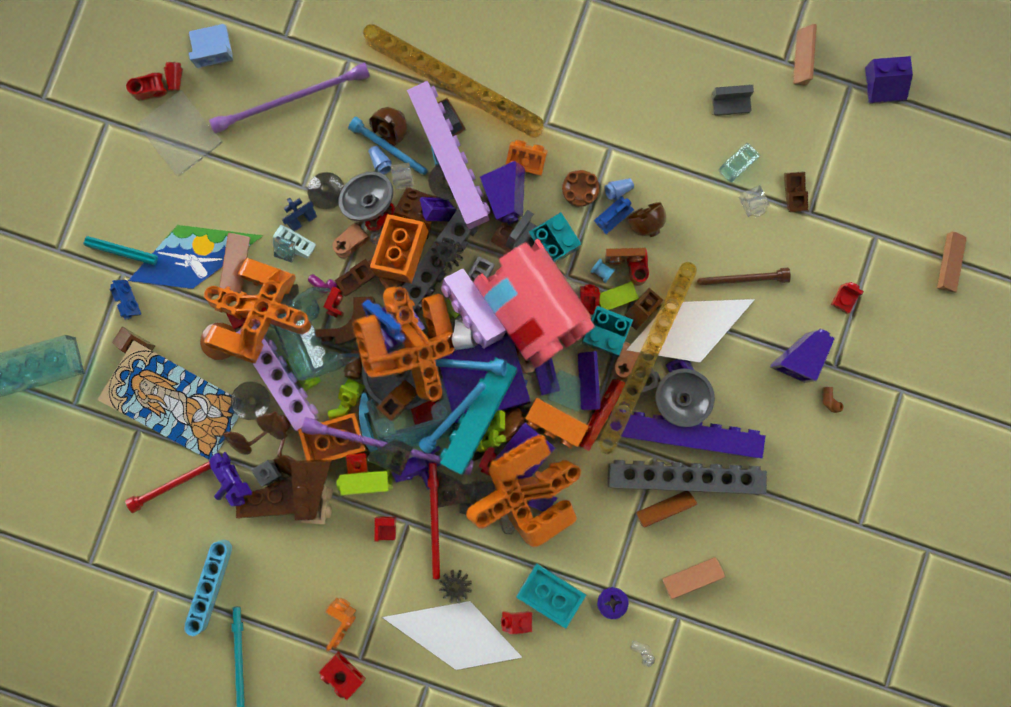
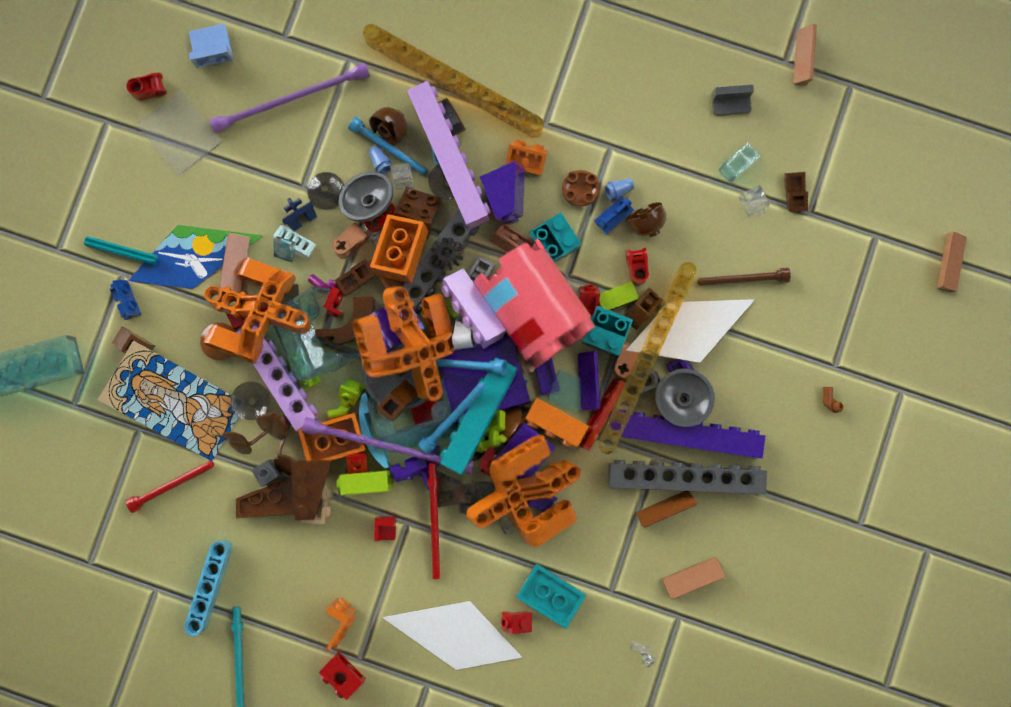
(173, 75): red cone -> none
(229, 479): dark purple piece -> none
(354, 369): dark orange cone -> none
(386, 321): blue hinge -> none
(392, 456): clear smoke wing -> none
(437, 209): dark purple slope -> none
(459, 581): clear smoke gear -> none
(521, 232): dark grey panel -> none
(602, 270): medium azure bush -> none
(616, 256): dark orange plate -> none
(620, 608): dark purple gear -> none
(806, 356): dark purple slope -> none
(847, 296): red bracket -> none
(889, 79): dark purple slope -> none

